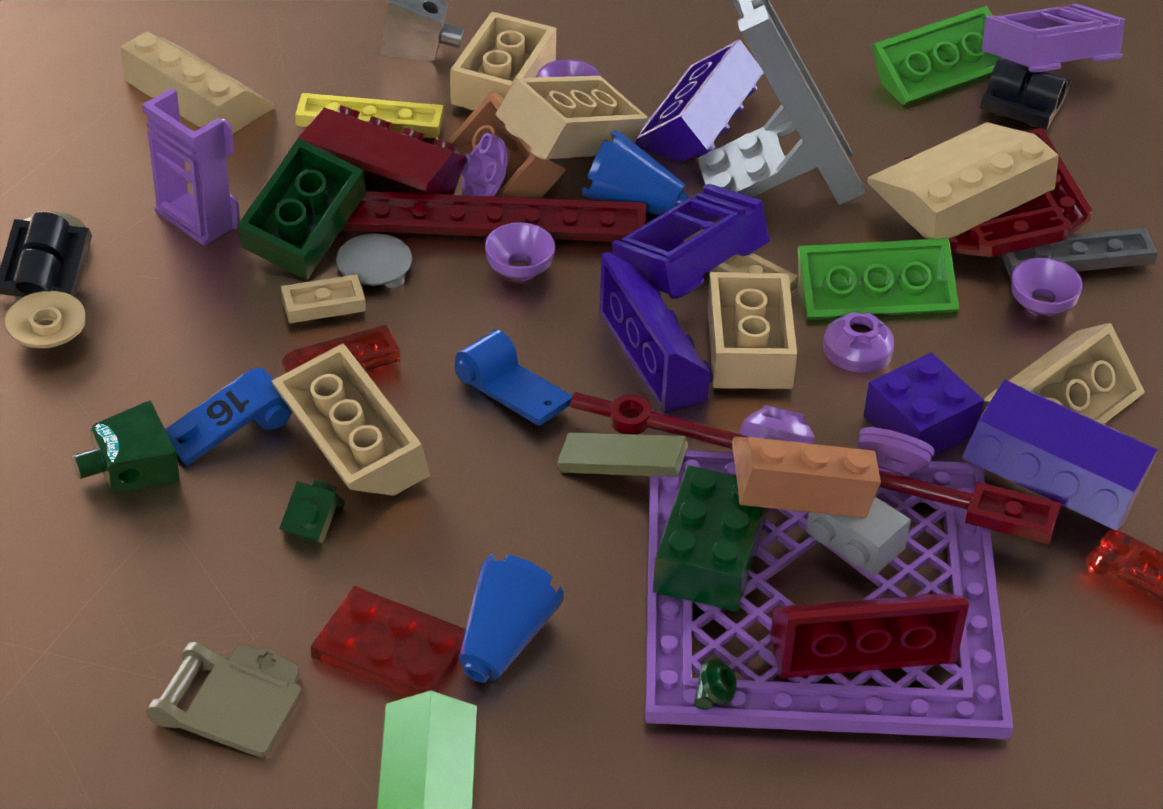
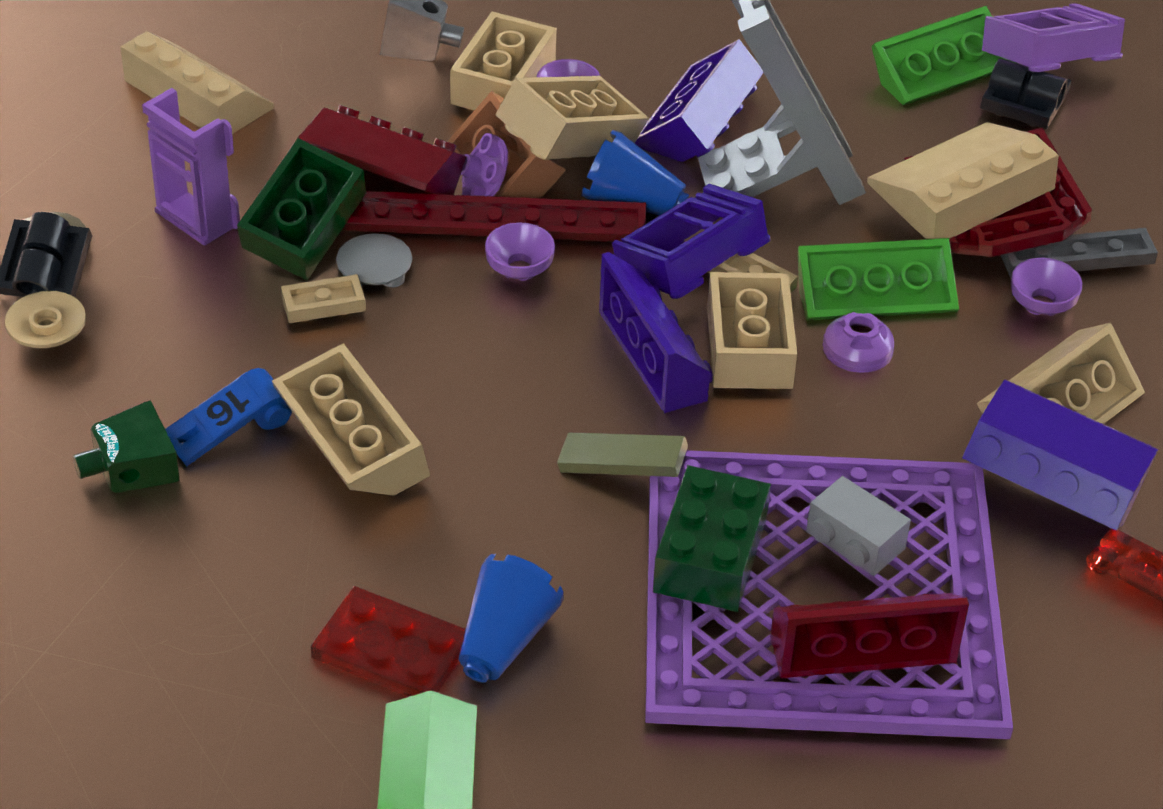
(240, 700): dark tan piece -> none
(311, 510): dark green bracket -> none
(369, 347): clear red plate -> none
(415, 116): light yellow plate -> none
(494, 369): blue door -> none
(715, 684): dark green plate -> none
(778, 425): medium lavender piece -> none
(805, 476): nougat slope -> none
(896, 451): medium lavender piece -> none
(925, 403): dark purple brick -> none
(987, 507): dark red bar -> none

